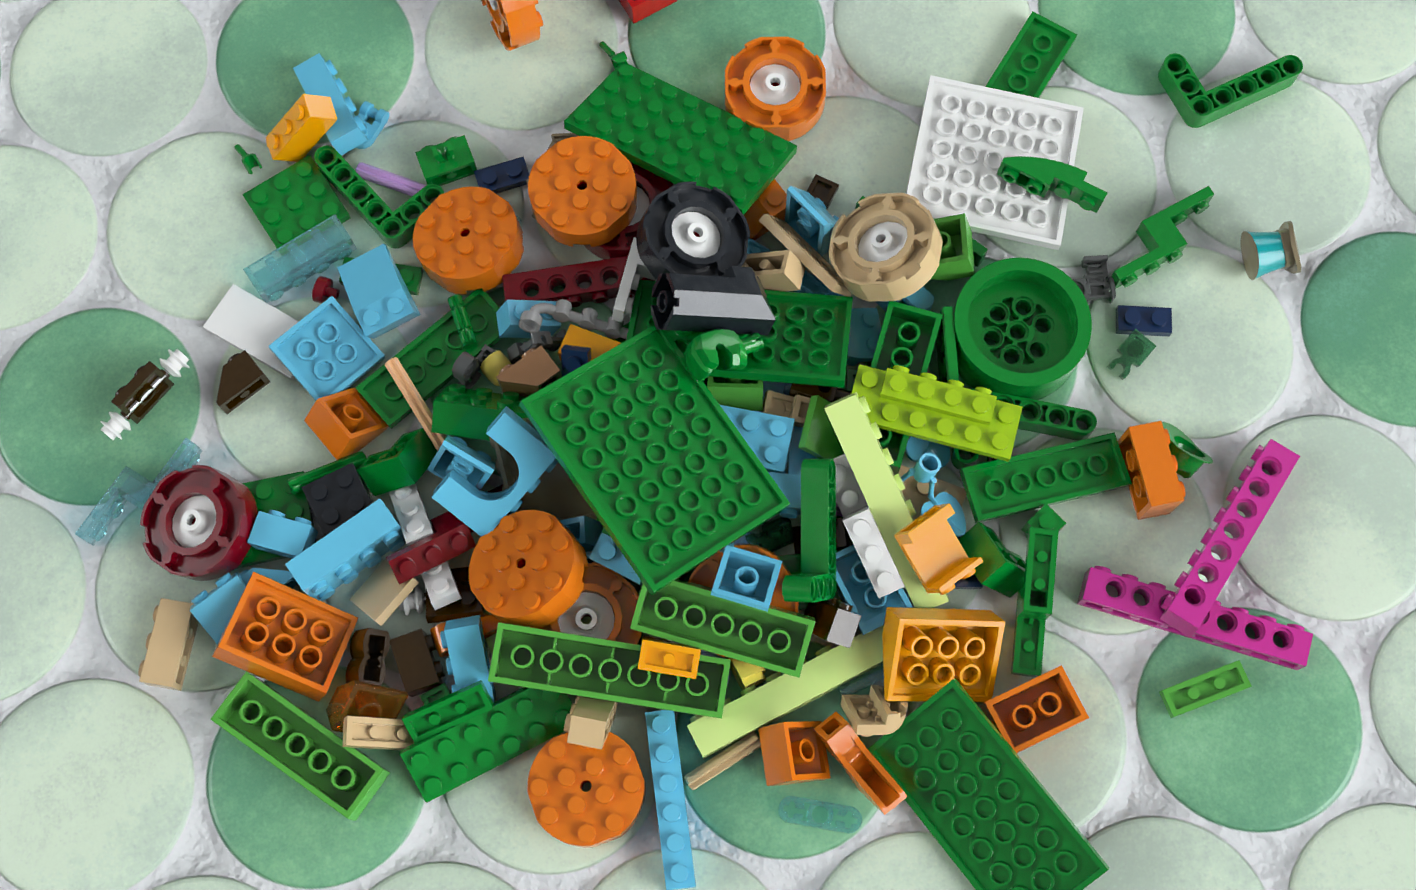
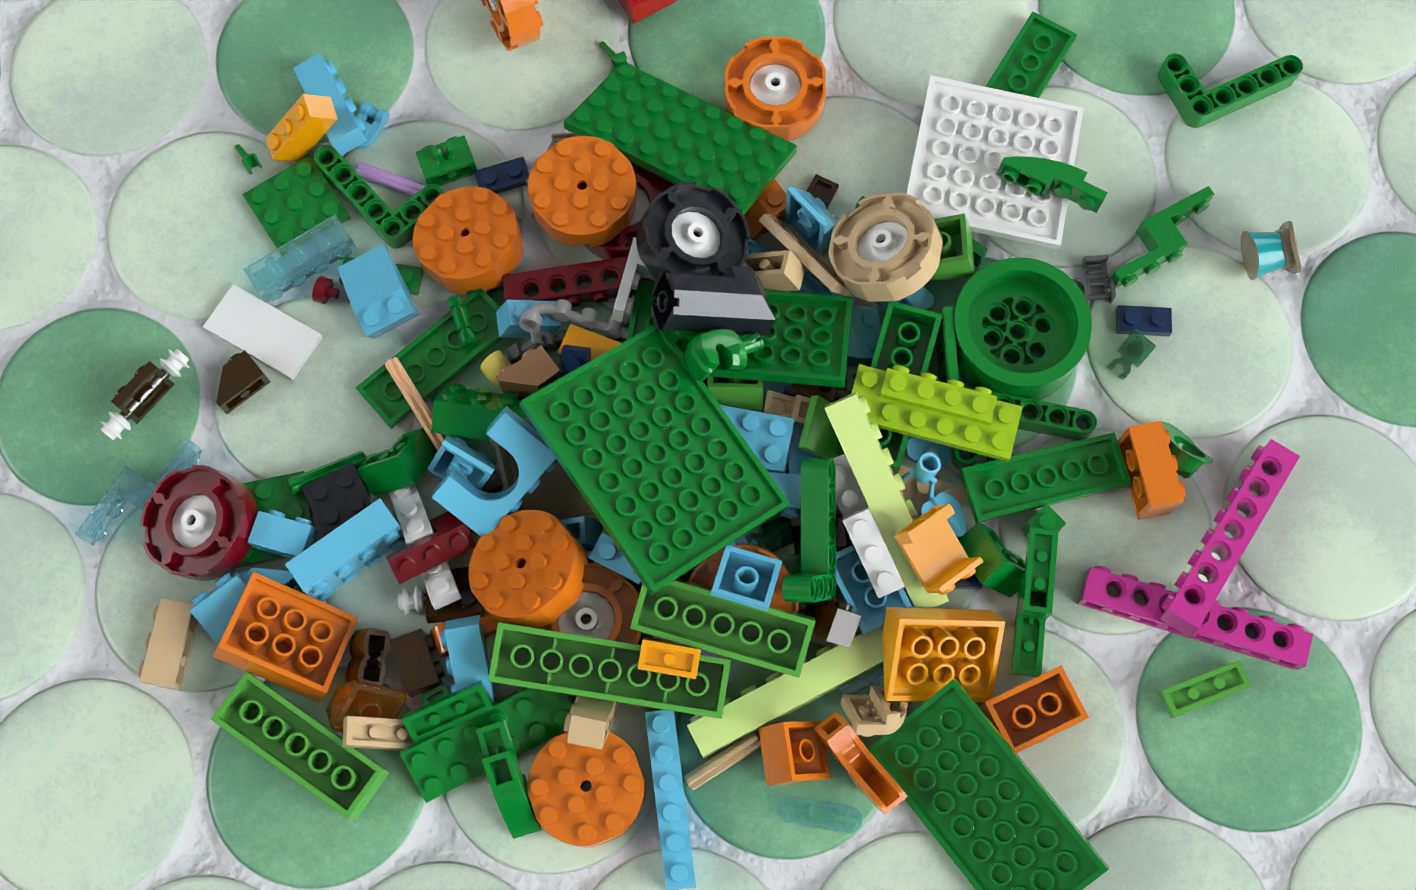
(326, 350): medium azure plate -> none
(344, 422): orange slope -> none
(382, 593): tan tile -> none
(467, 366): dark grey piece -> none
(506, 779): none -> green slope
(746, 673): light yellow piece -> none

